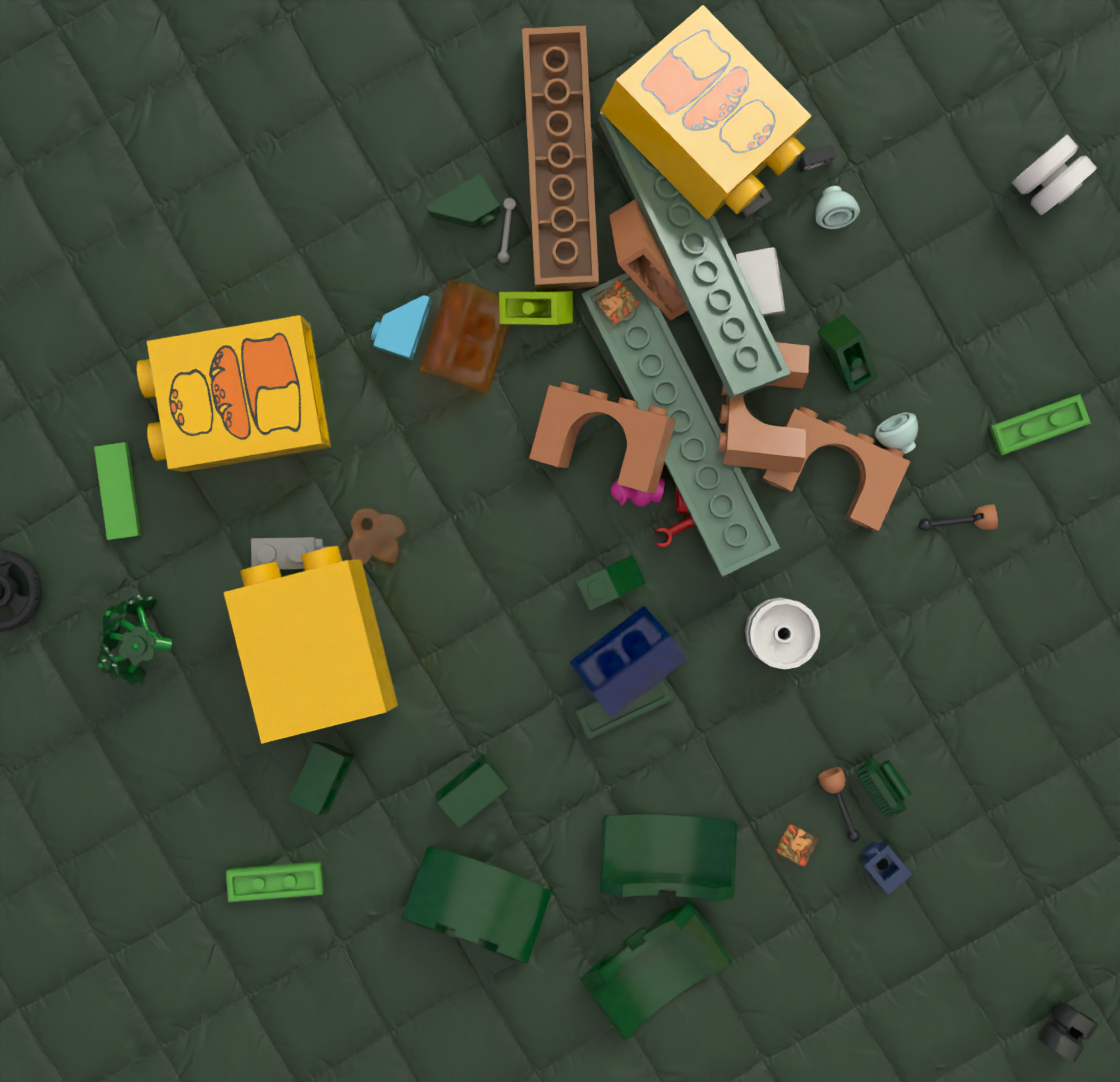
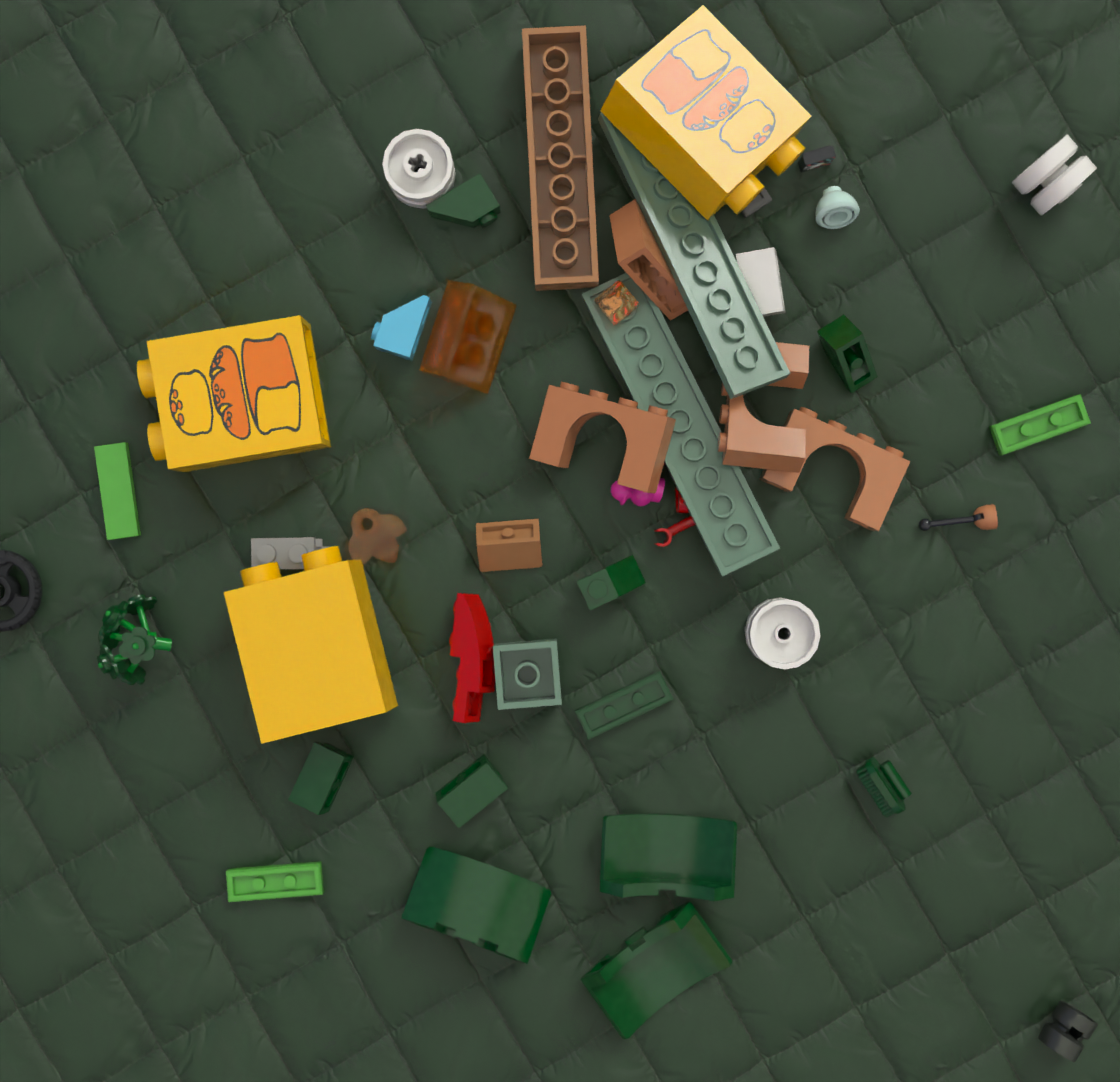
(414, 150): none -> white wheel
(473, 644): none -> red slope
(508, 545): none -> medium nougat panel
(509, 205): light grey hinge -> none
(527, 674): none -> sand green brick
(536, 307): lime slope -> none
(628, 661): clear blue slope -> none
(797, 845): clear orange tile -> none
(834, 782): hinge -> none
(892, 873): dark blue brick -> none
(898, 432): light aqua brick -> none

